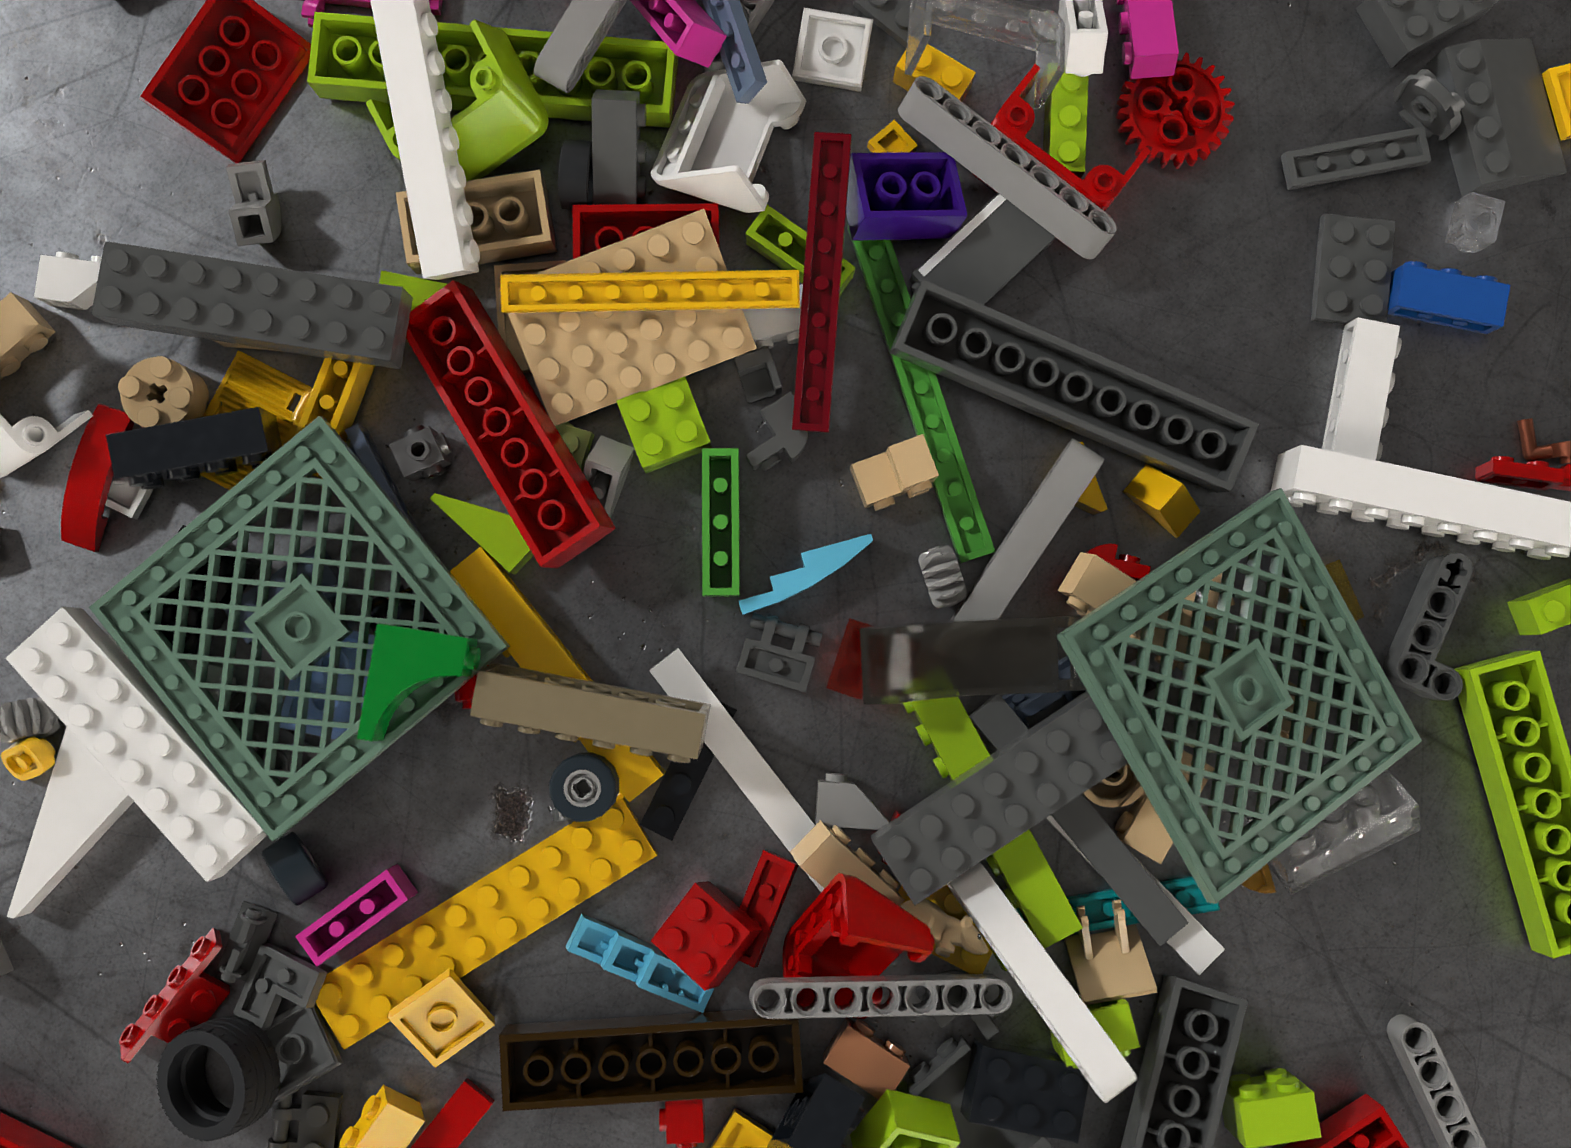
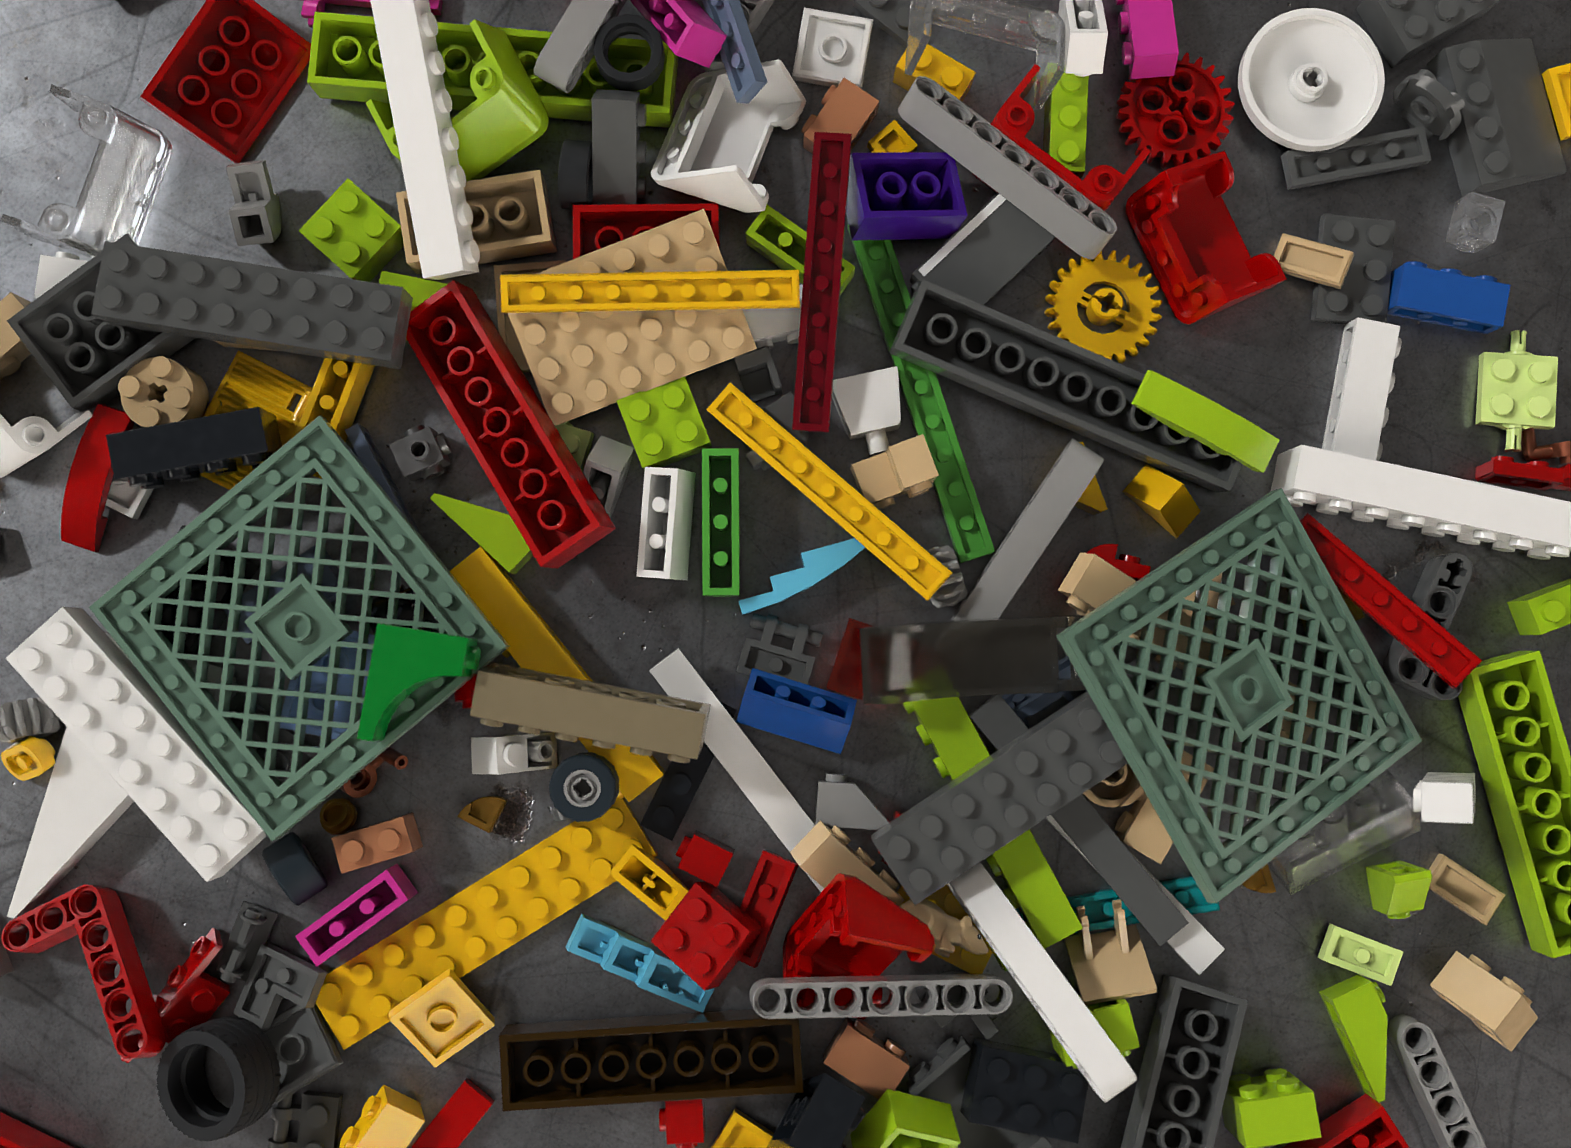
(80, 350): none -> dark grey slope
(101, 959): none -> red beam
(118, 184): none -> clear windscreen
(338, 816): none -> pearl gold plate
(354, 232): none -> lime brick
(367, 777): none -> copper plate
(377, 842): none -> nougat brick
(483, 812): none -> pearl gold tile
(513, 753): none -> white slope
(621, 26): none -> black tyre
(649, 881): none -> yellow slope
(666, 523): none -> white brick
(704, 857): none -> red brick
(796, 711): none -> blue brick
(829, 492): none -> yellow tile
(844, 111): none -> nougat brick
(869, 406): none -> white torso
(1126, 280): none -> yellow gear
(1195, 240): none -> red windscreen
(1205, 421): none -> lime slope
(1311, 79): none -> white dish
(1313, 260): none -> tan tile
(1360, 954): none -> yellowish green plate
(1362, 1028): none -> lime slope
(1391, 607): none -> red tile
(1398, 888): none -> lime slope
(1446, 797): none -> white brick
(1464, 889): none -> tan tile
(1491, 1004): none -> tan brick
(1516, 391): none -> yellowish green plate

